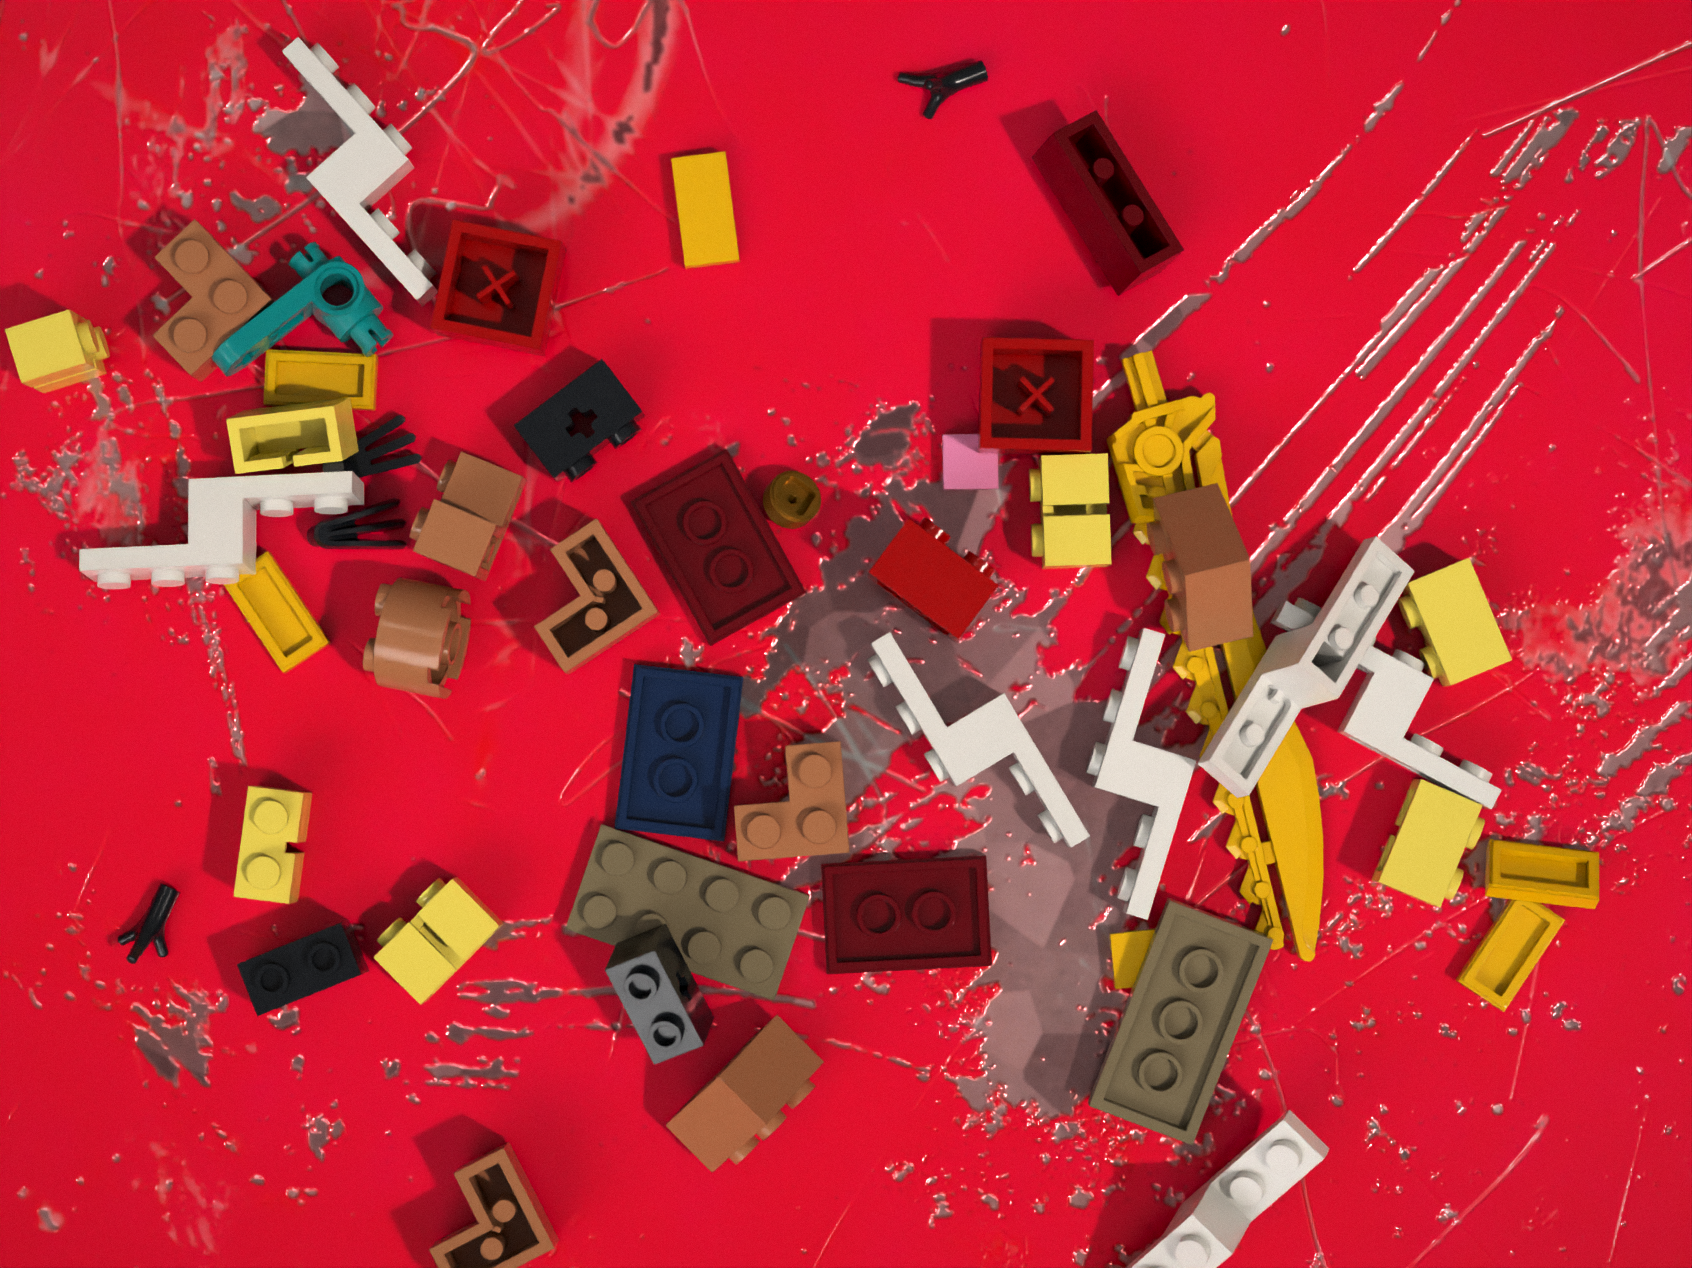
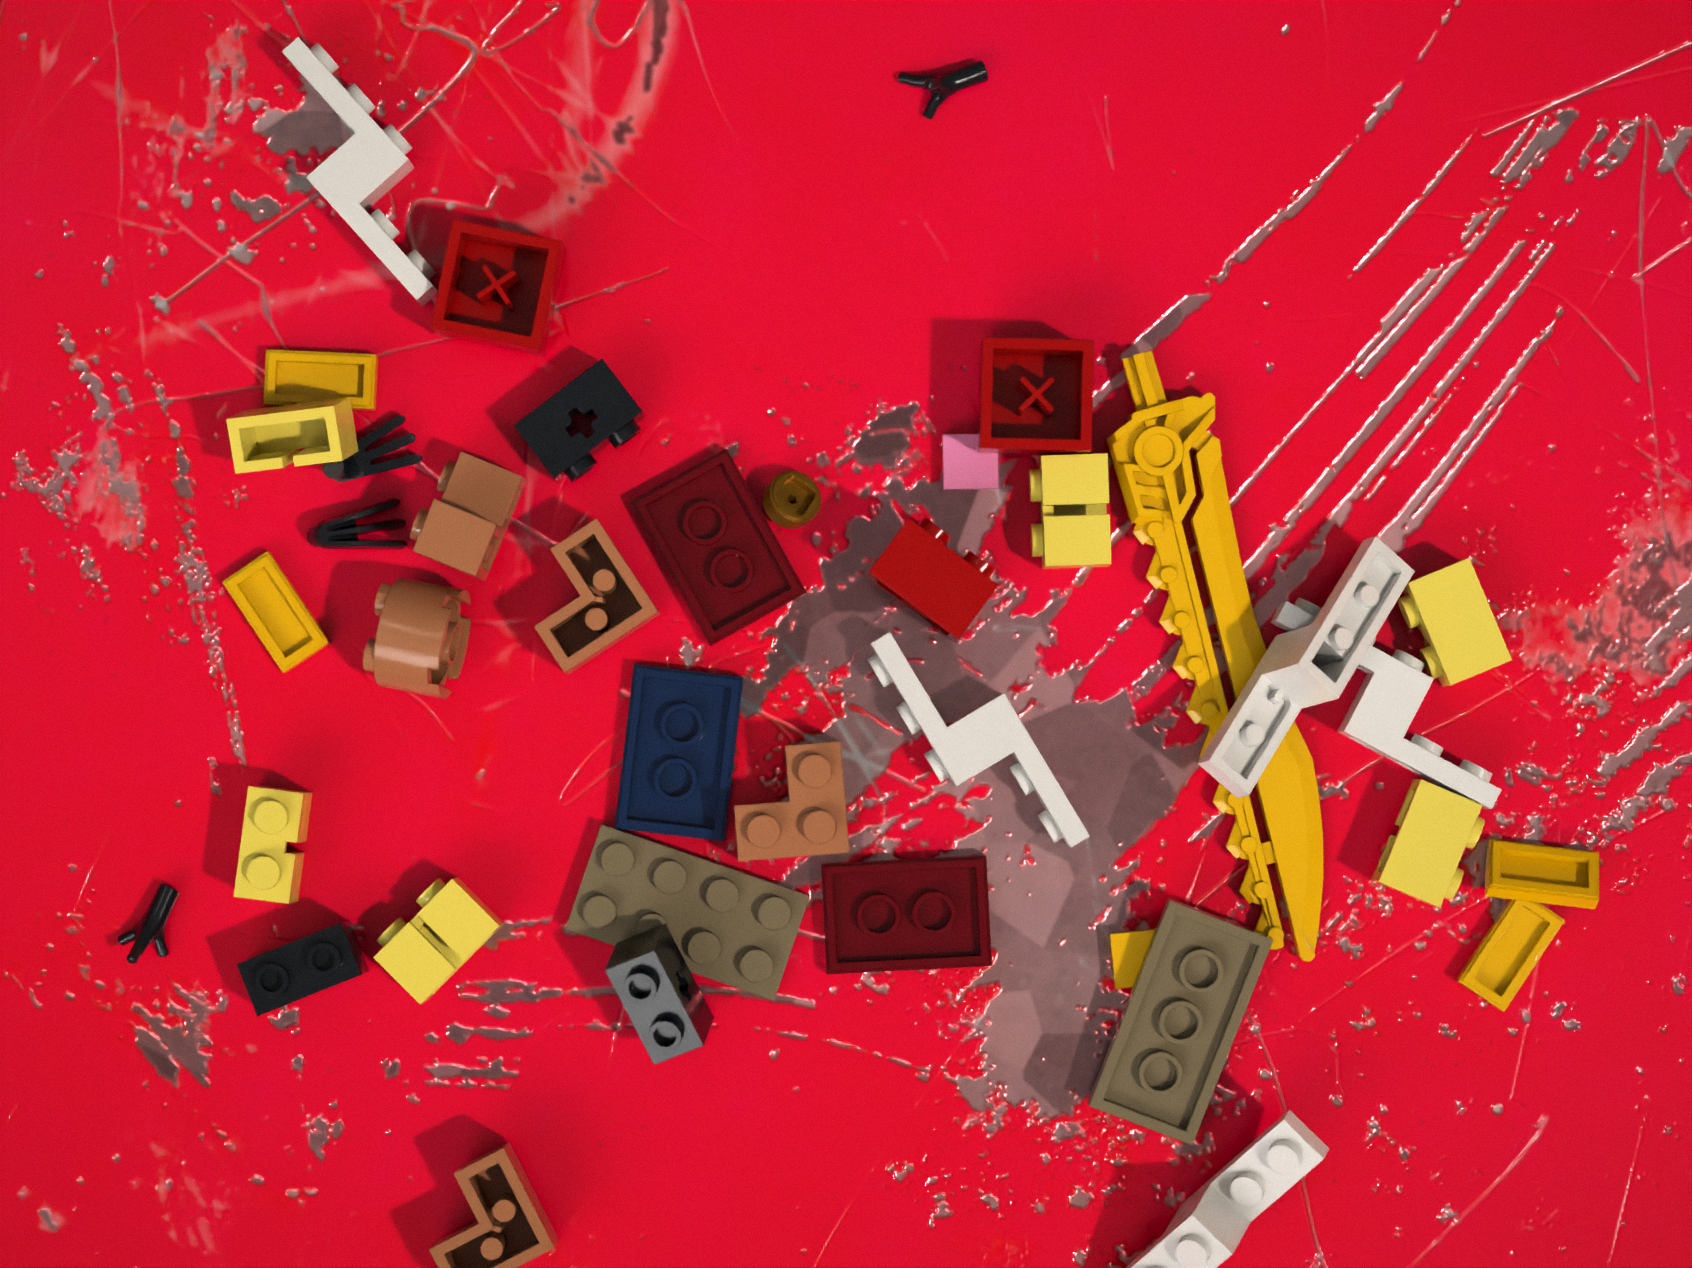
(57, 351): light yellow piece -> none
(220, 304): nougat brick -> none
(222, 528): white bracket -> none
(353, 320): teal piece -> none
(705, 210): yellow tile -> none
(747, 1096): nougat brick -> none
(1107, 202): dark red brick -> none
(1140, 773): white bracket -> none
(1202, 567): nougat brick -> none

